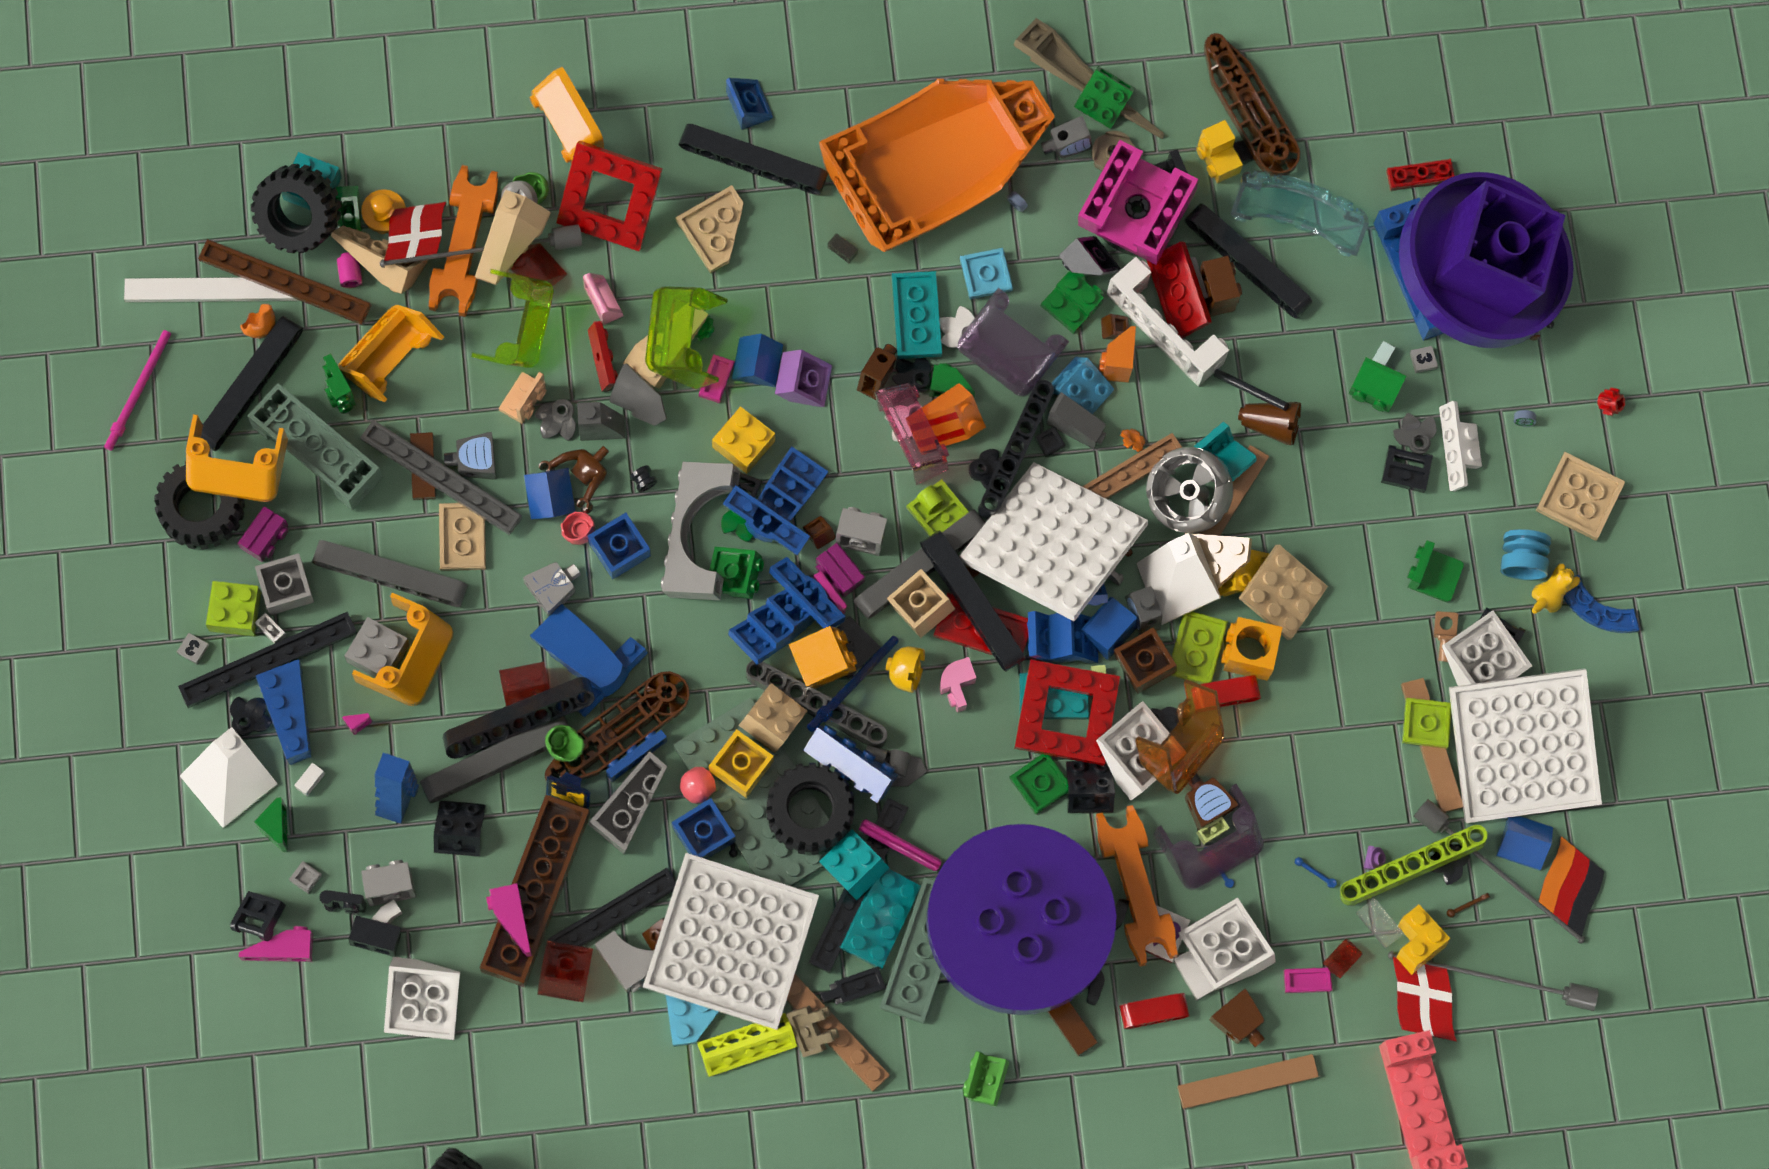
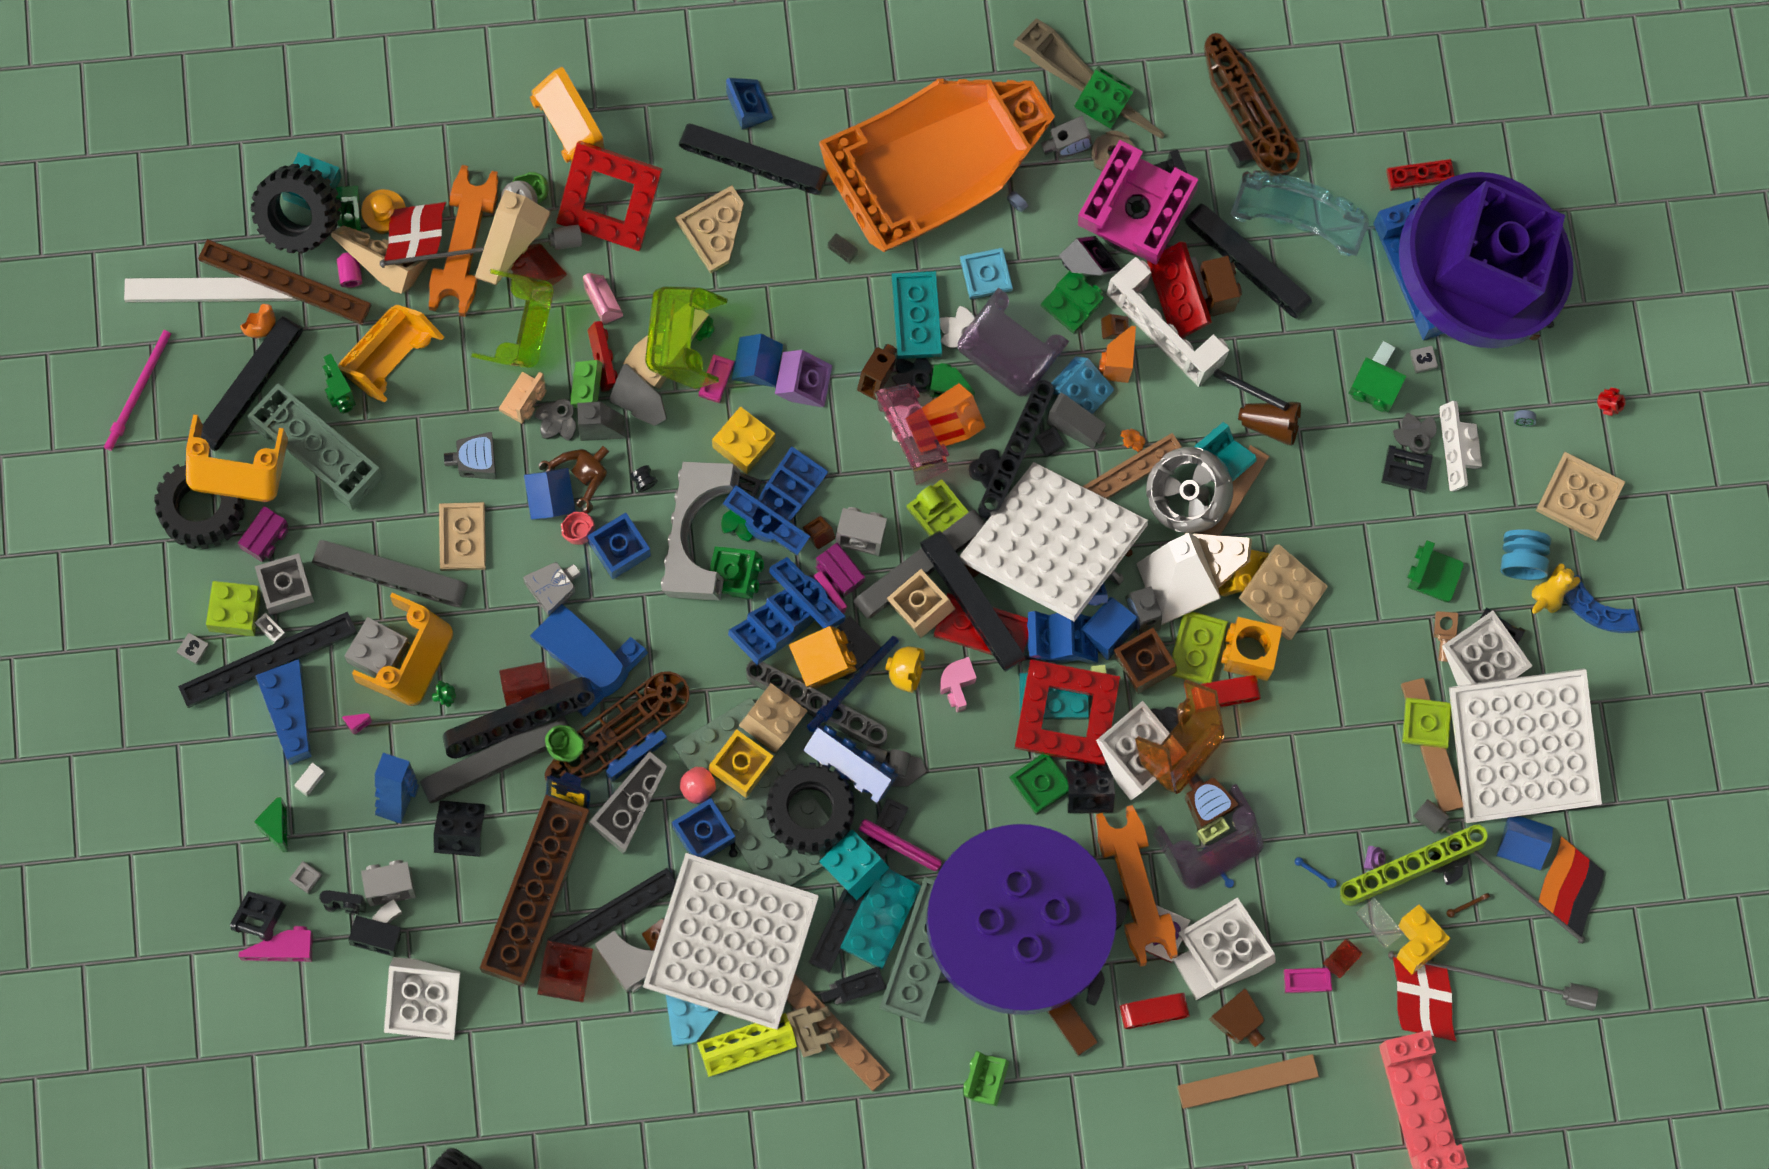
(228, 778): white slope -> none
(249, 712): black plate -> none
(421, 489): reddish brown tile -> none
(441, 477): dark grey tile -> none
(445, 694): none -> green plant
(508, 910): dark pink slope -> none
(586, 382): none -> bright green bracket
(1218, 152): yellow brick -> none

